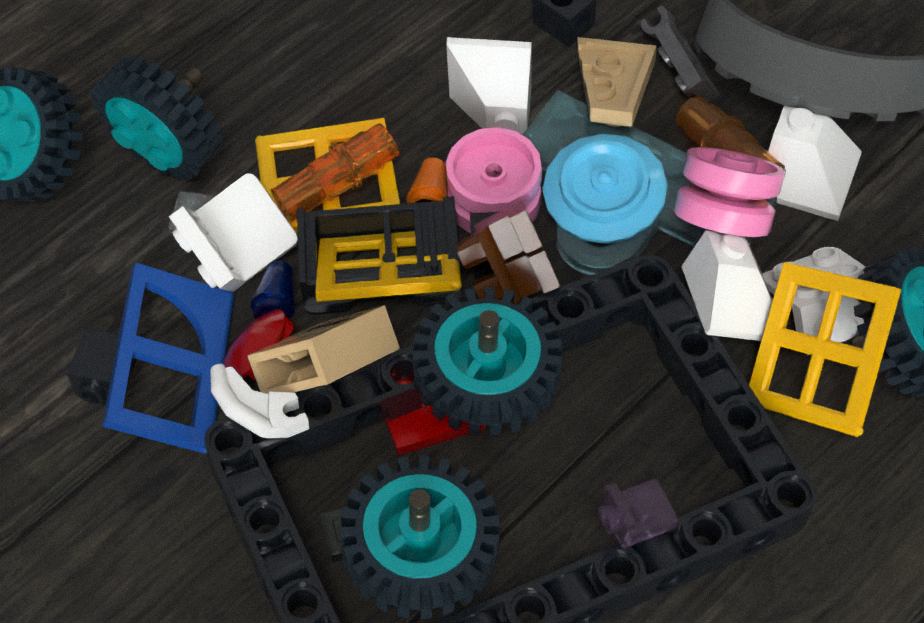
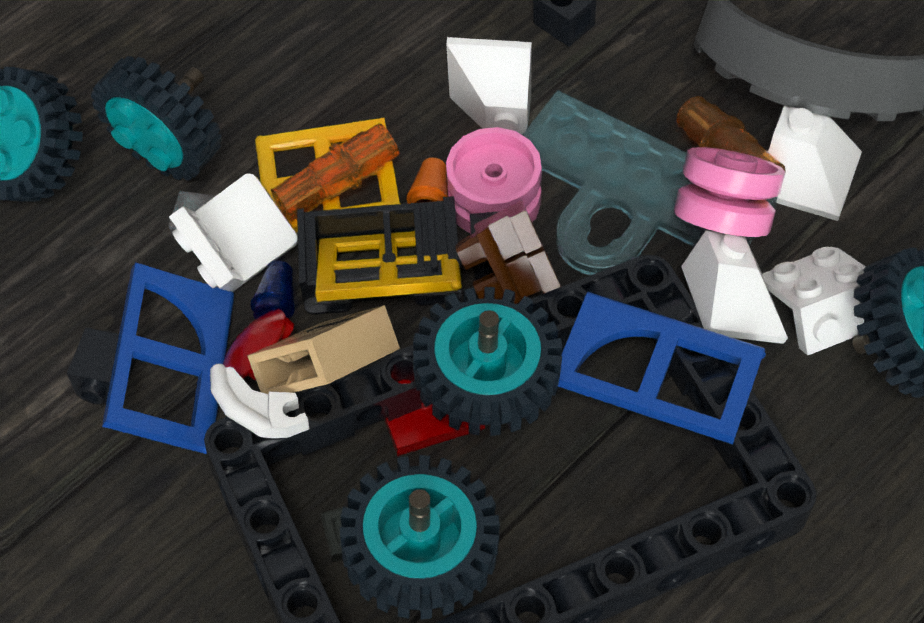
(605, 188): medium azure piece -> none
(608, 320): none -> blue window
(614, 78): tan wing -> none
(636, 512): clear purple bracket -> none
(678, 53): flat silver plate -> none
(821, 347): yellow window -> none

